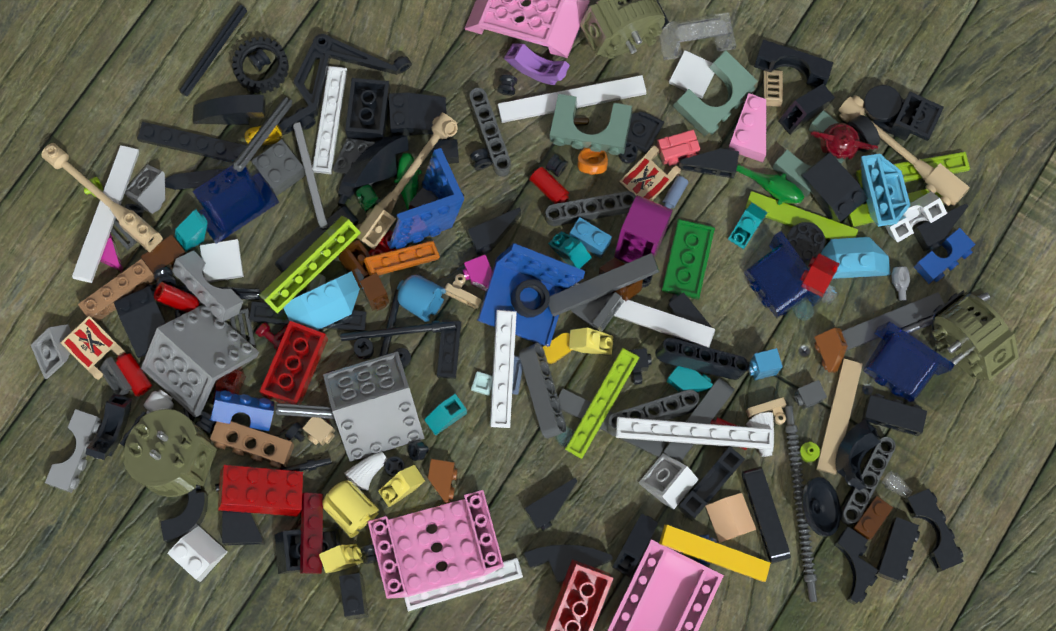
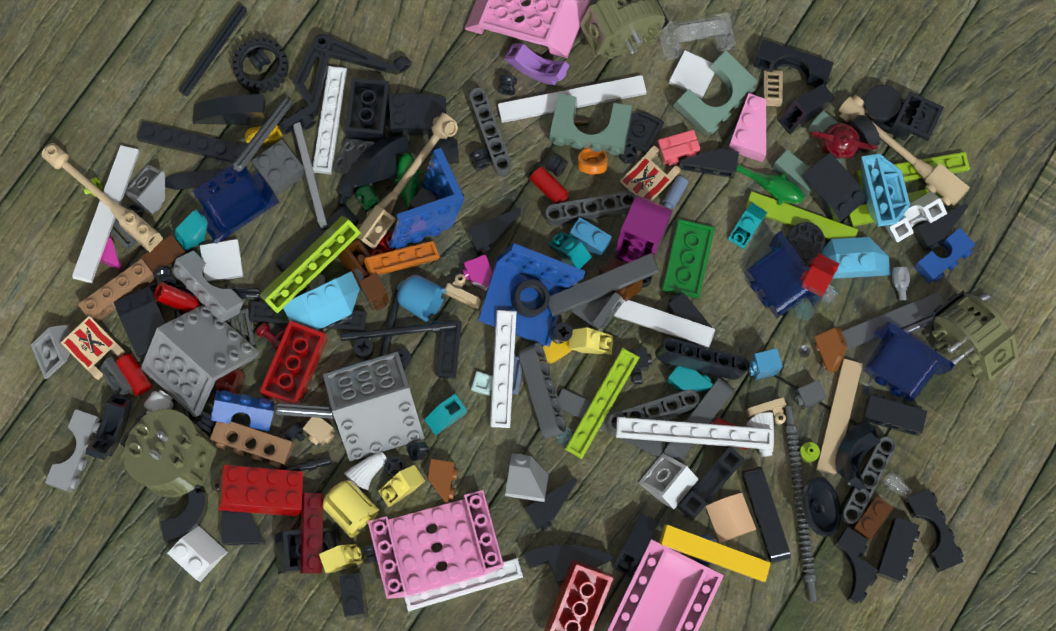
(526, 479): none -> light grey slope
(556, 334): none -> black wheel

